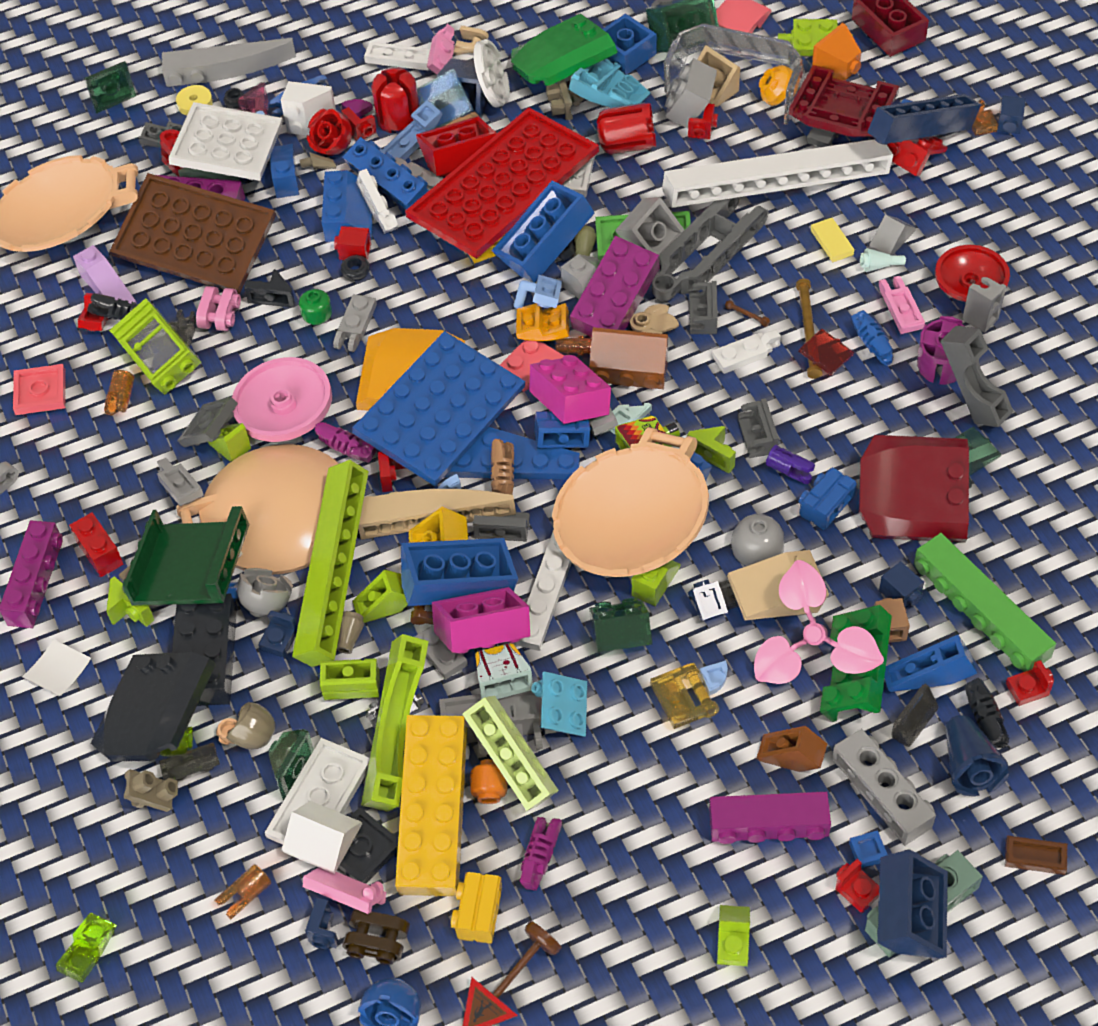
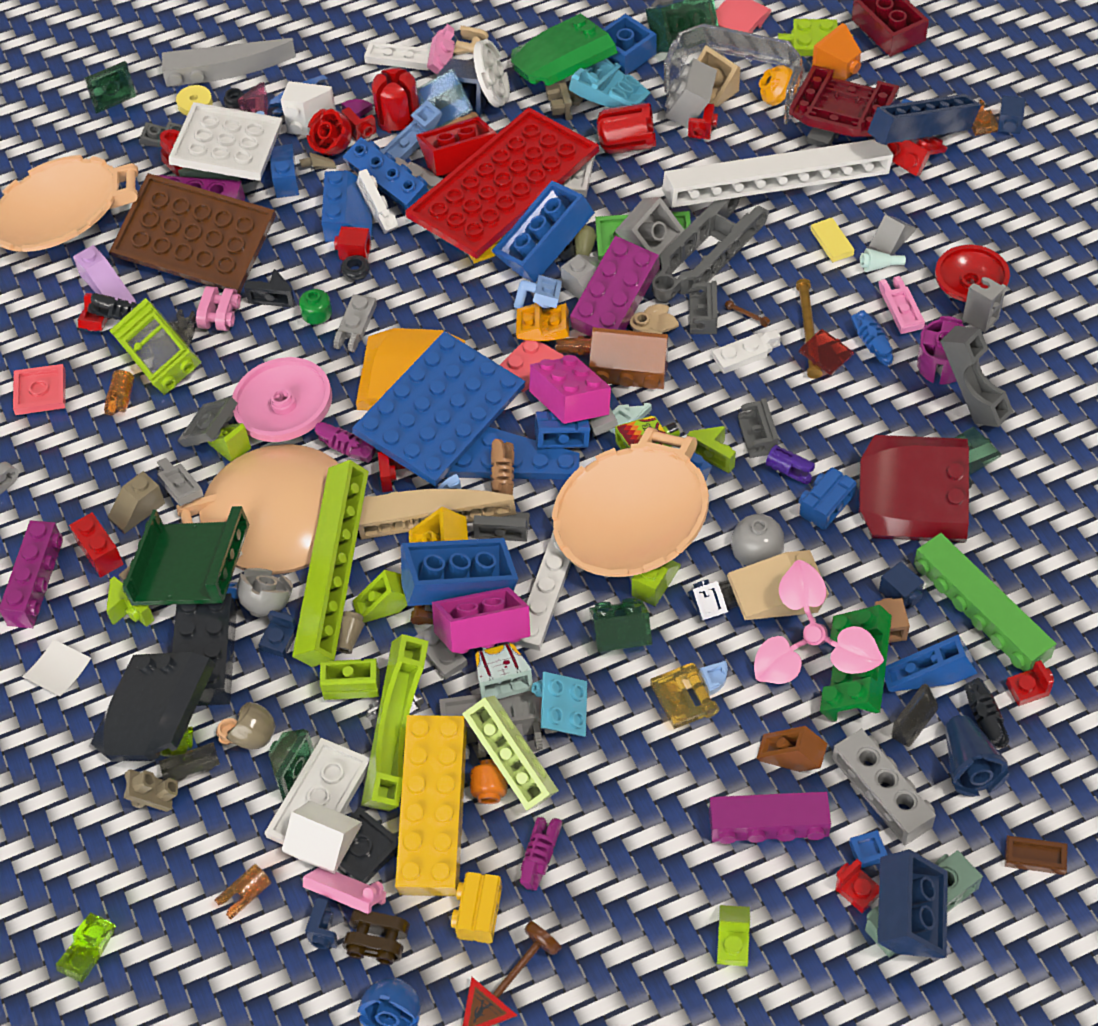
(135, 502): none -> dark tan slope

